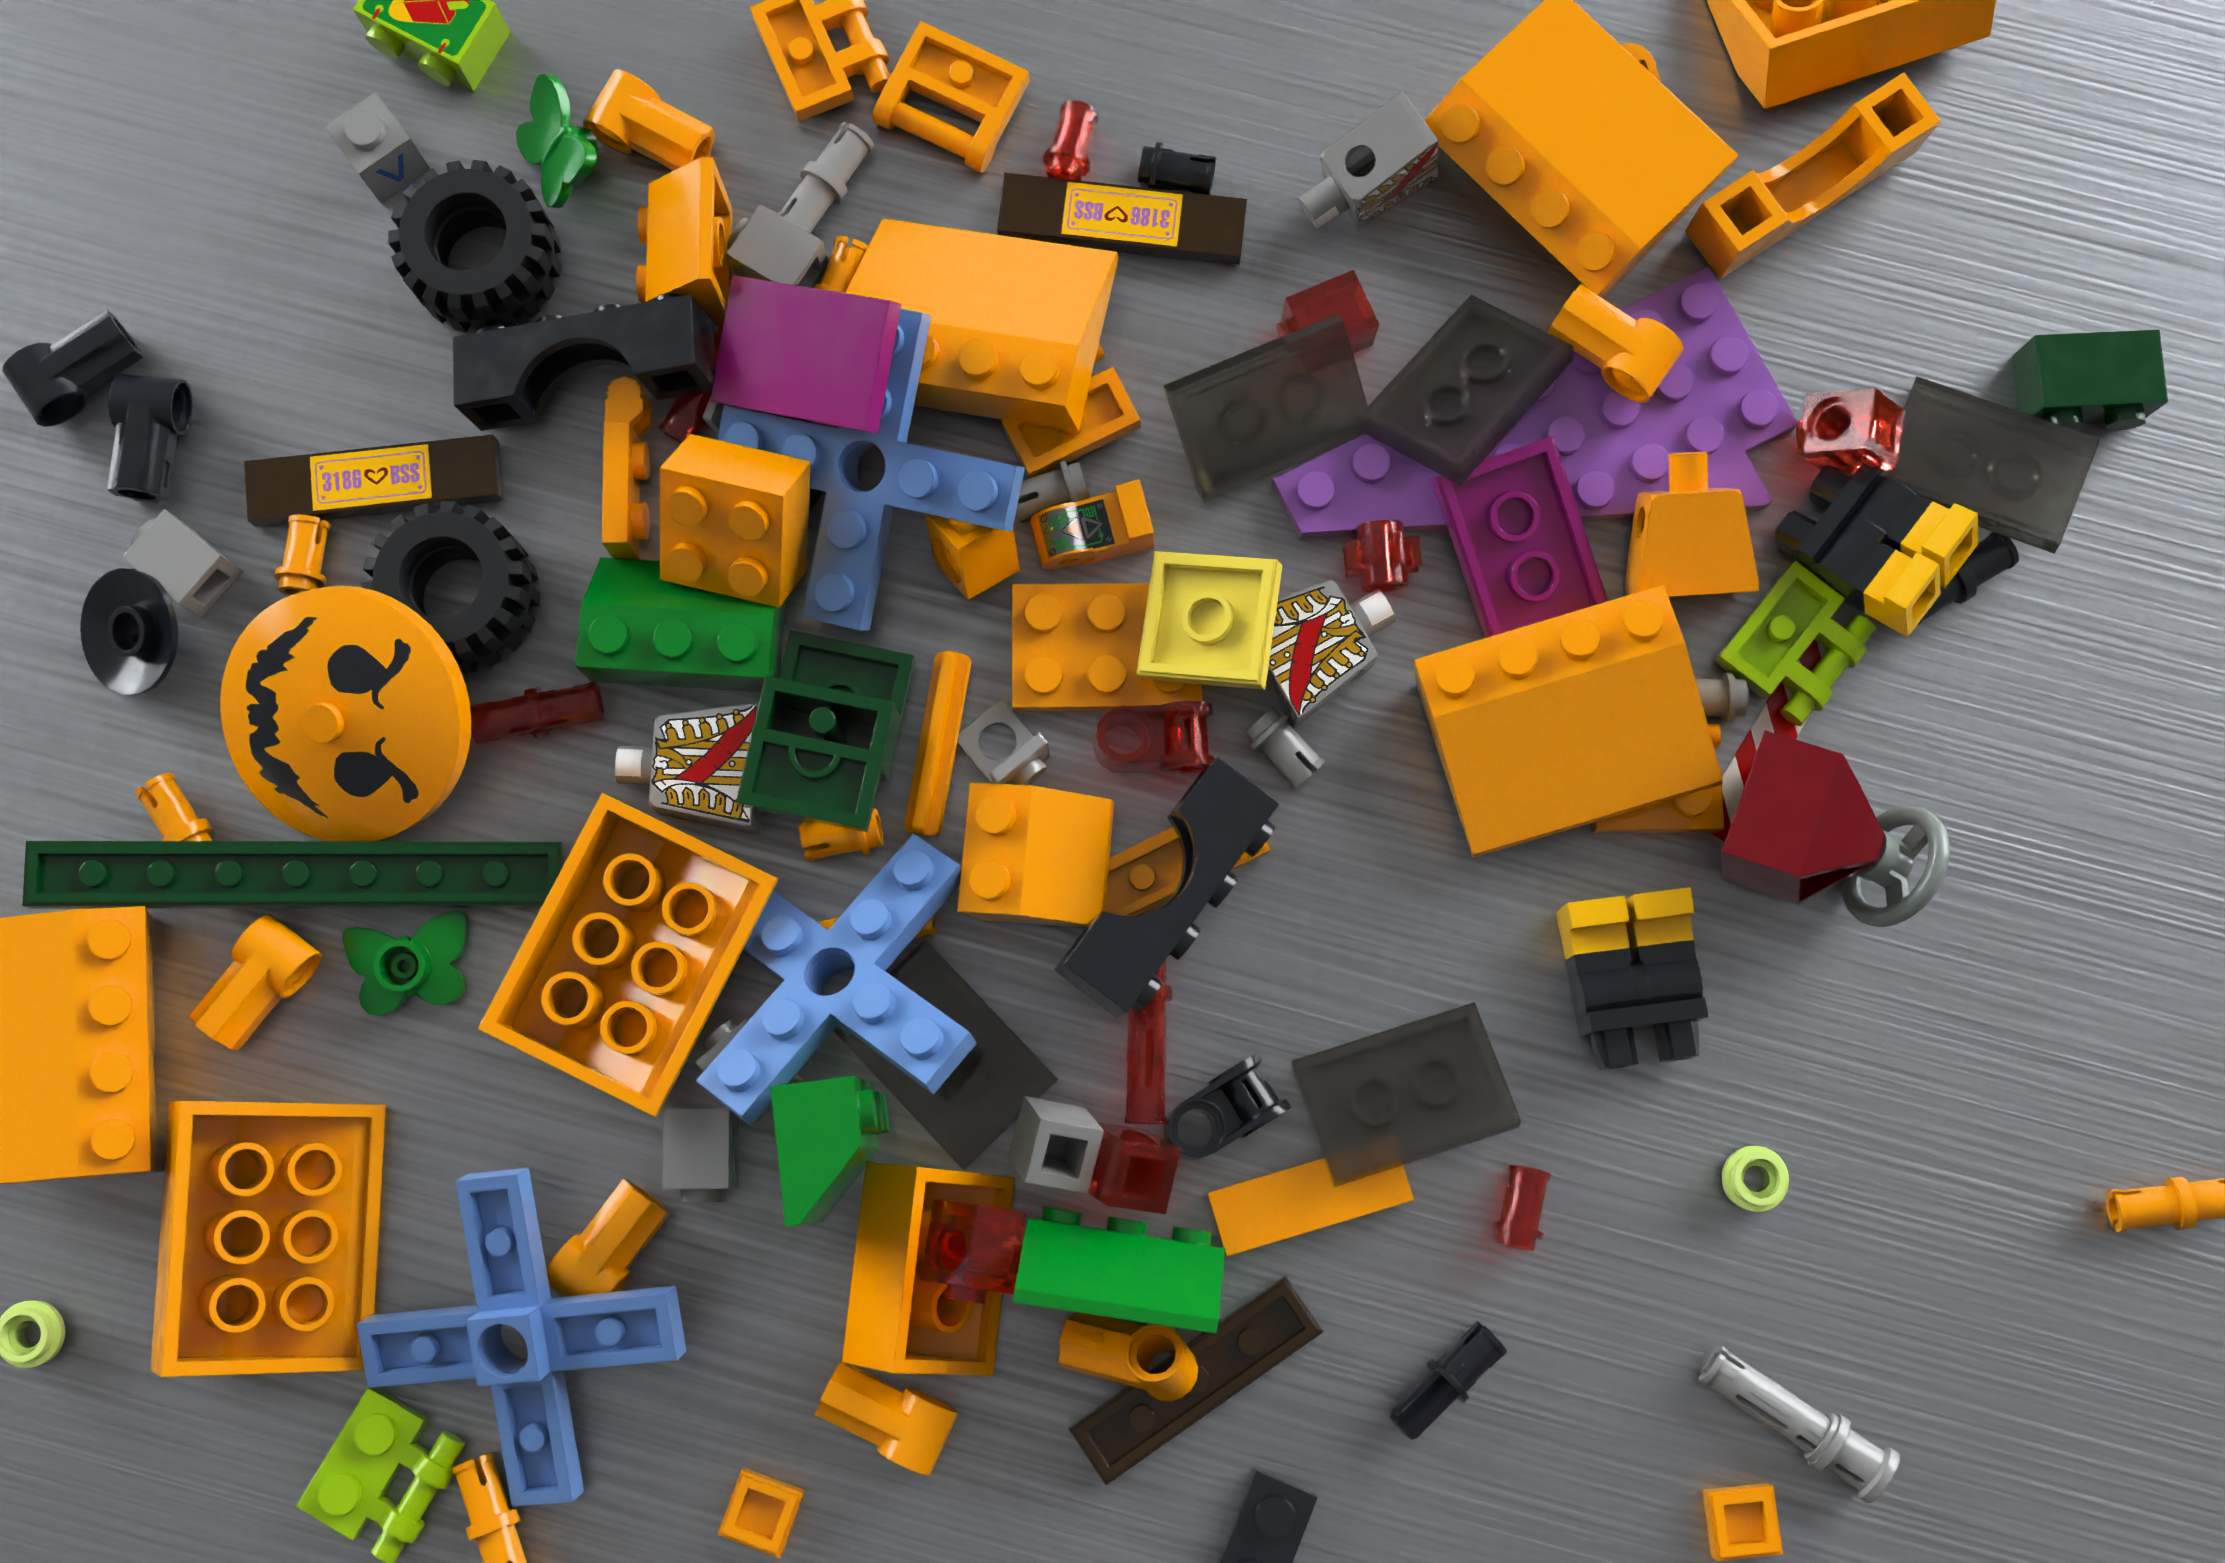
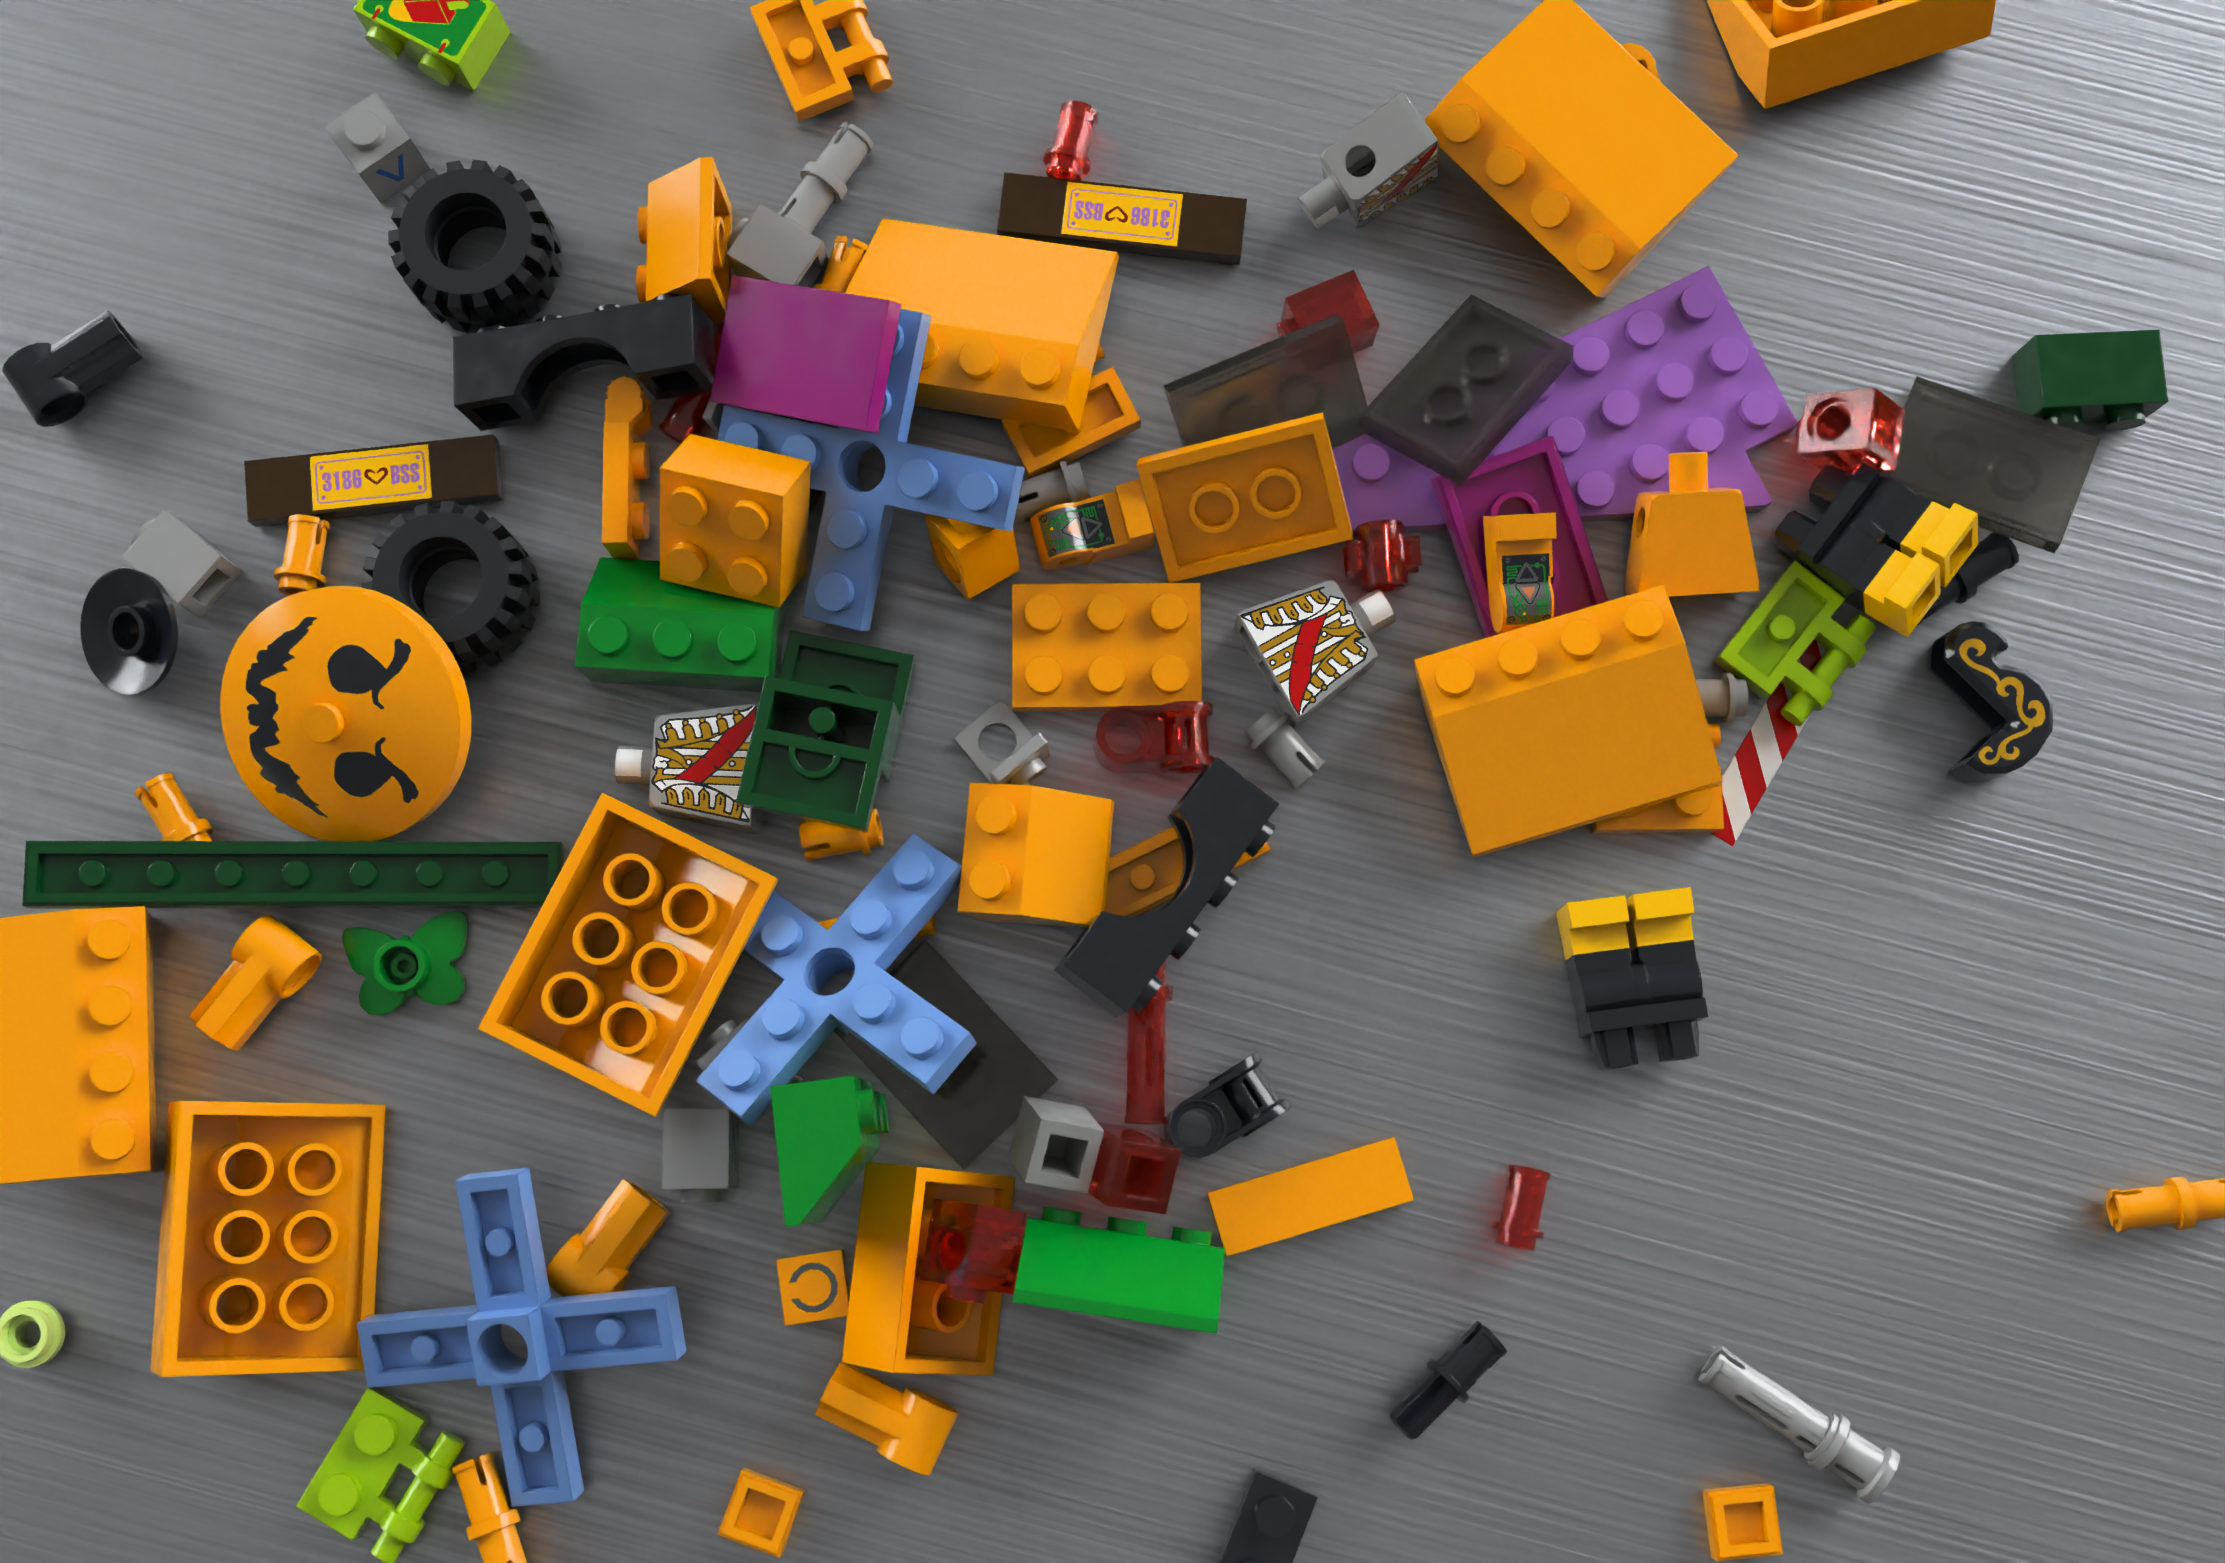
(147, 422): black piece -> none
(536, 712): clear red pin -> none
(549, 140): green animal -> none
(633, 117): light orange piece -> none
(813, 1287): none -> light orange tile
(937, 744): light orange axle -> none
(960, 79): light orange plate -> none
(1123, 1353): light orange piece -> none
(1176, 170): black pin -> none
(1209, 620): light yellow tile -> none
(1244, 1349): dark brown tile -> none
(1245, 498): none -> light orange plate
(1405, 1094): clear smoke tile -> none
(1519, 568): none -> leg
(1629, 351): light orange piece -> none
(1774, 1178): yellowish green plate -> none
(1812, 827): dark red piece -> none
(1846, 157): light orange arch -> none
(2000, 695): none -> black animal

